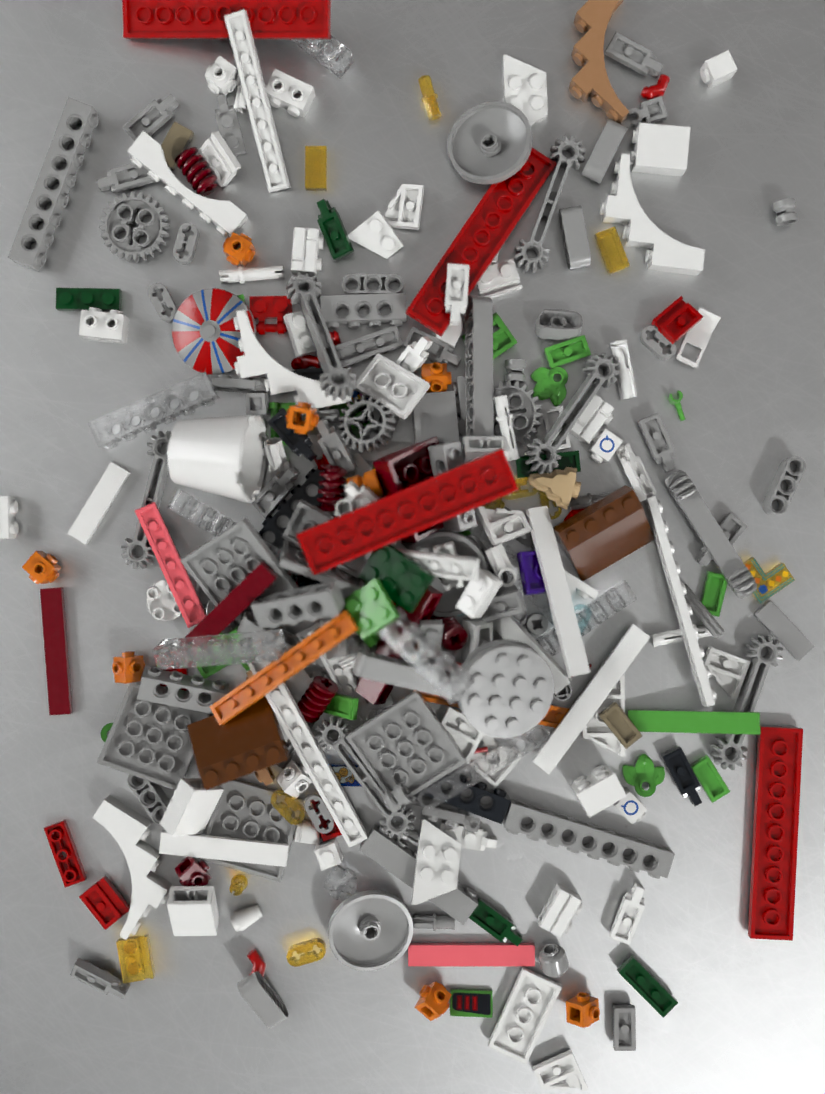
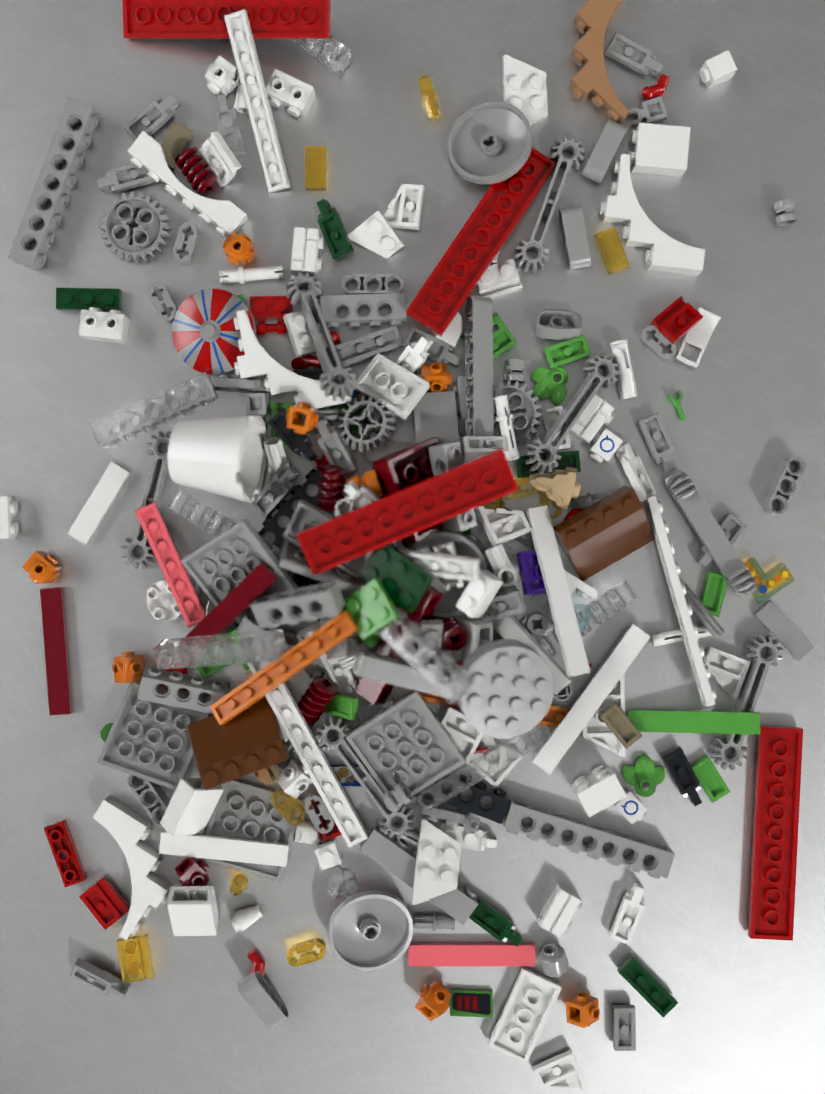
(456, 291): white hinge -> none

